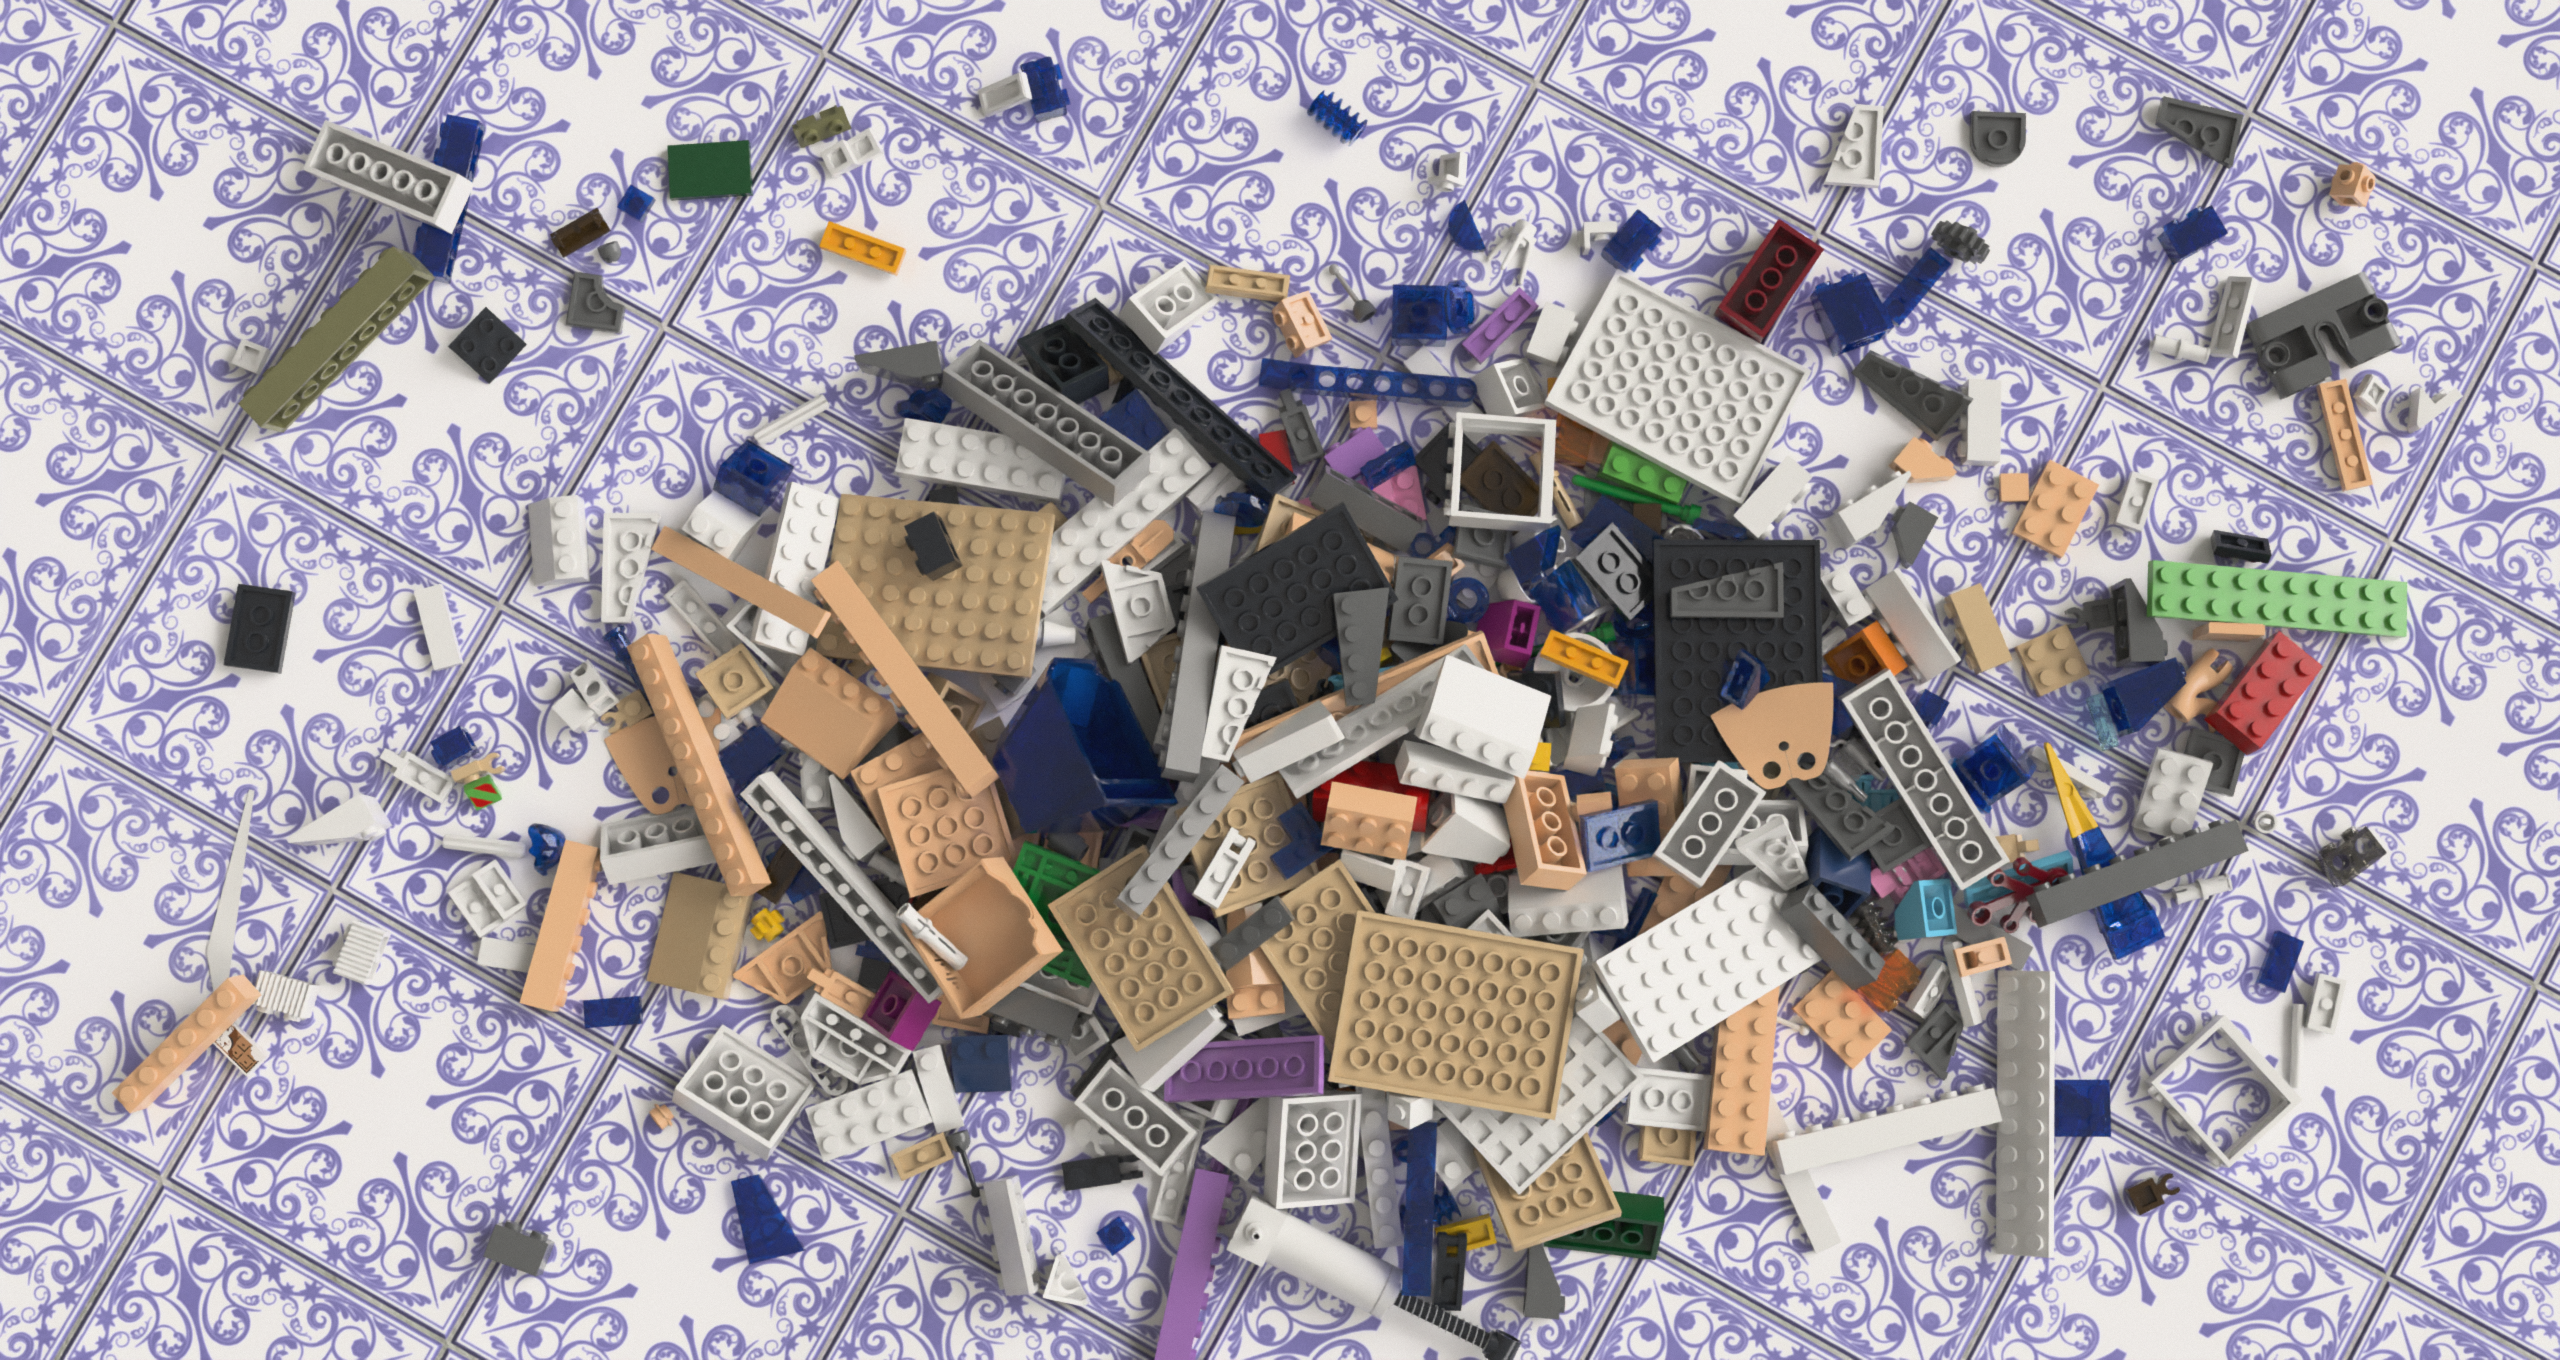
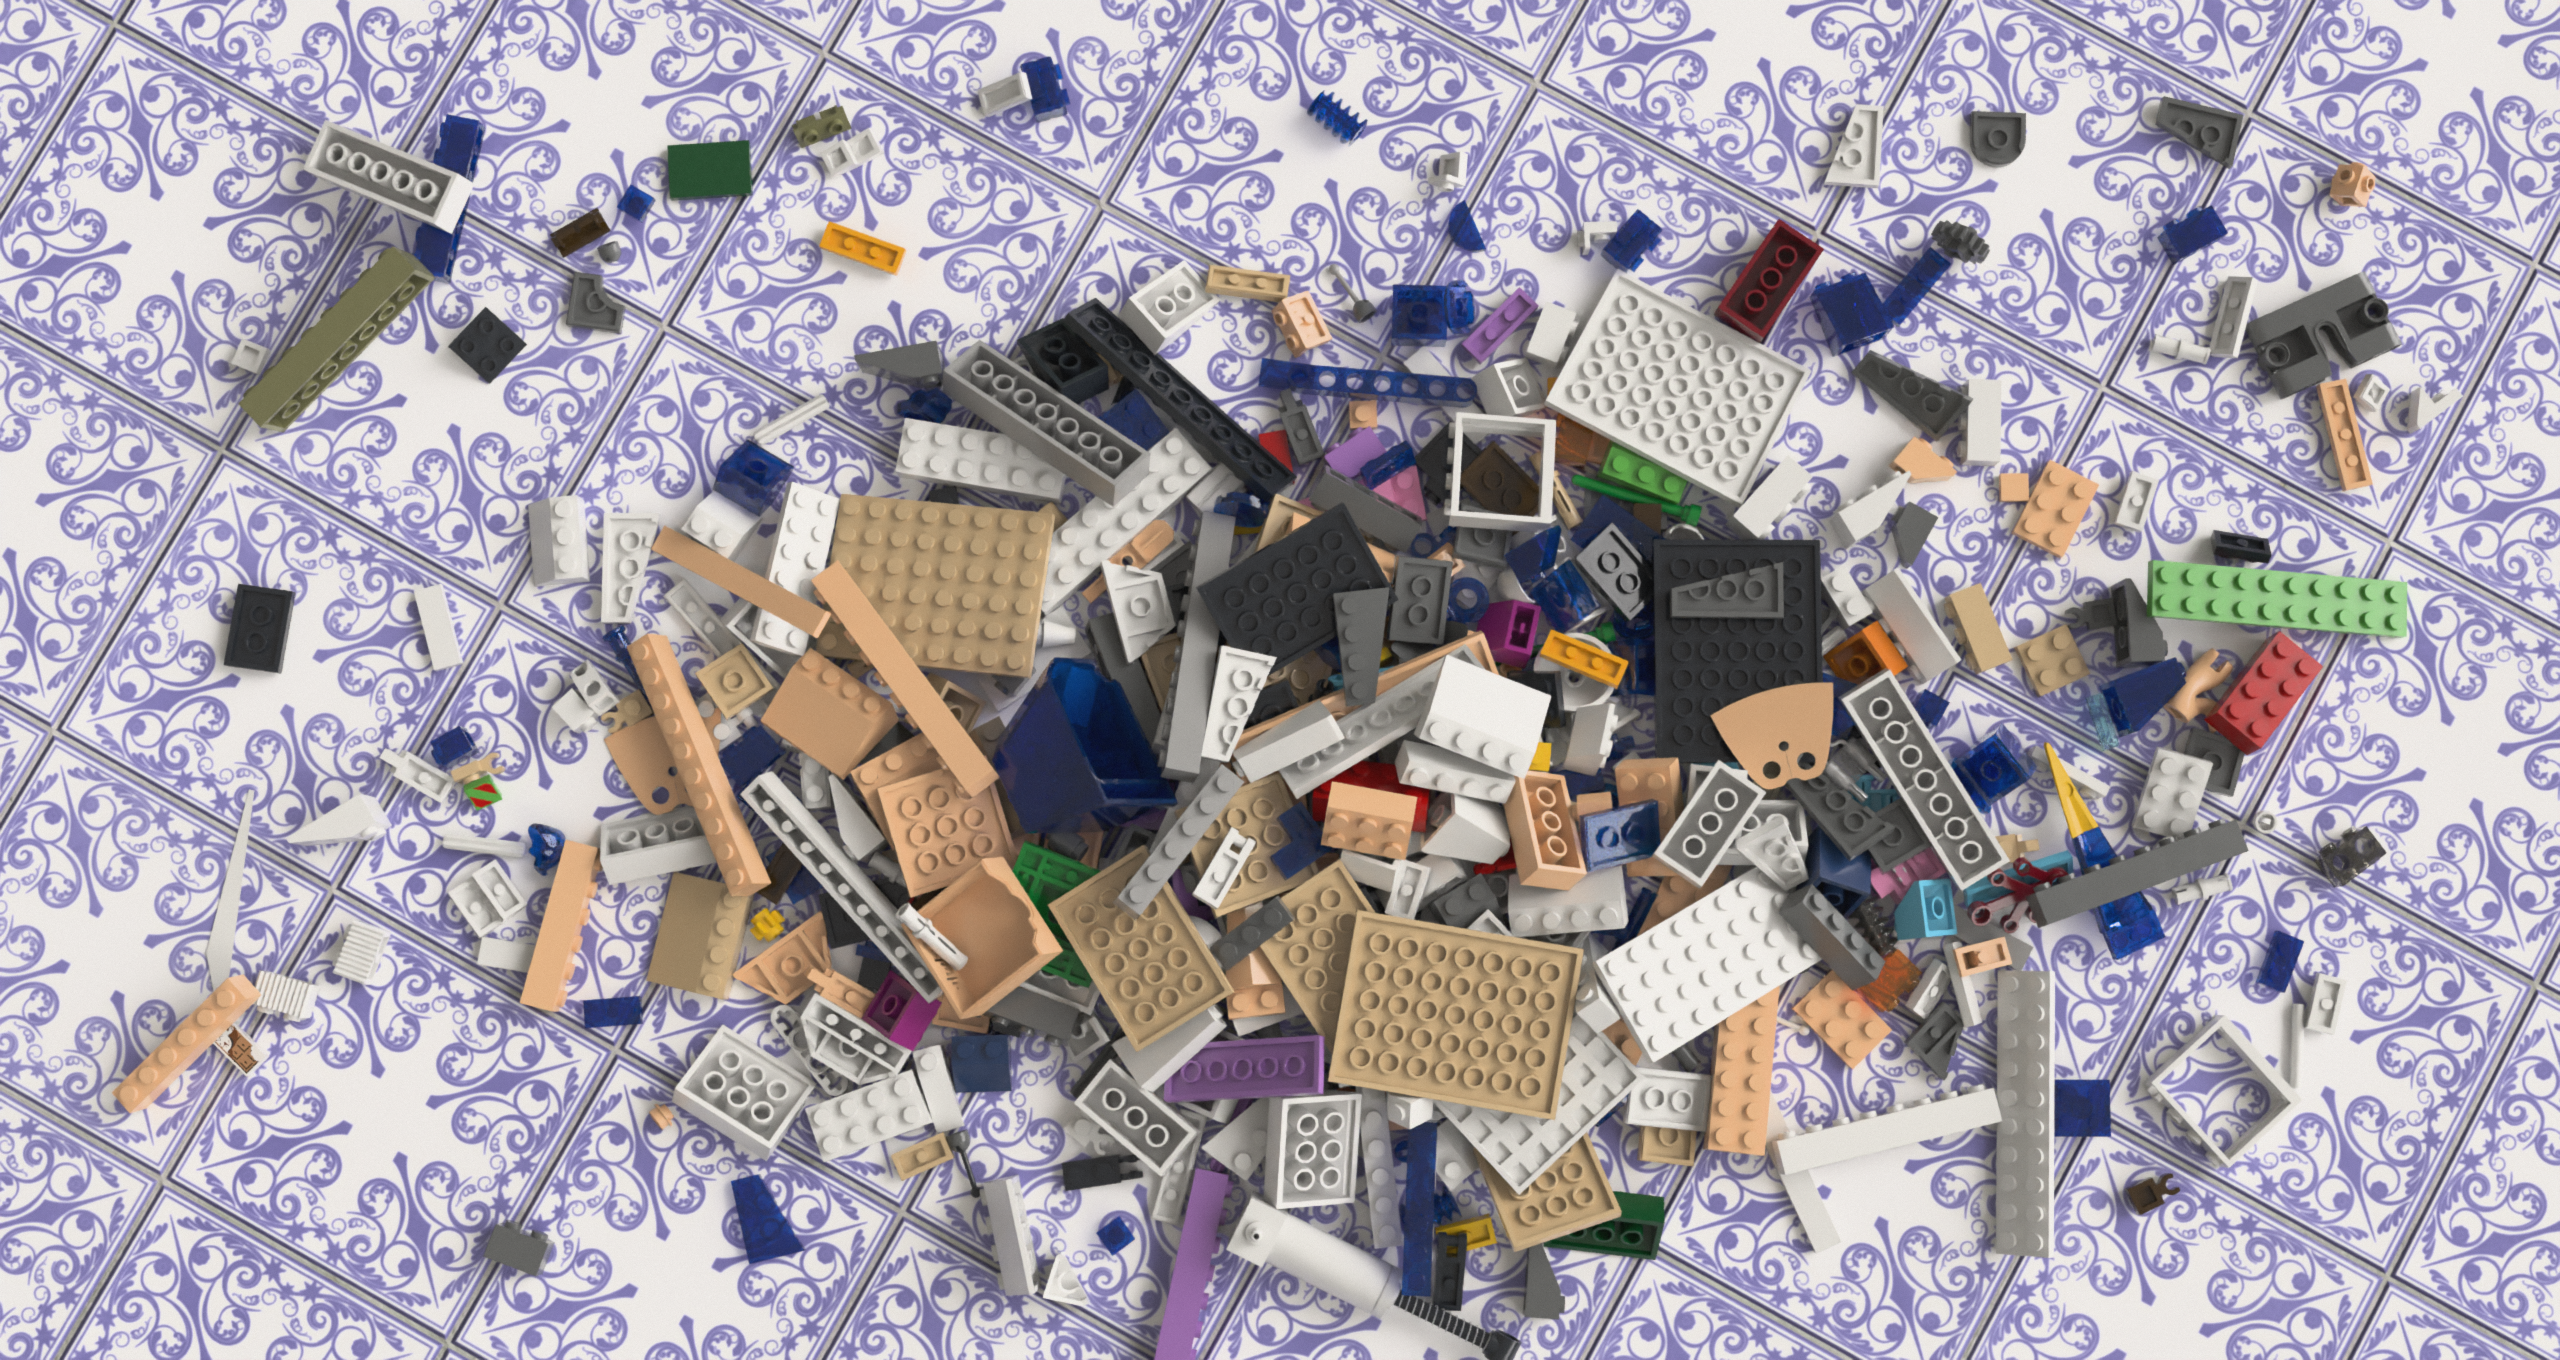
(932, 546): black brick -> none
(1521, 236): white plant -> none
(1720, 528): clear blue tile -> none
(1745, 679): clear blue slope -> none
(2229, 631): light nougat tile -> none

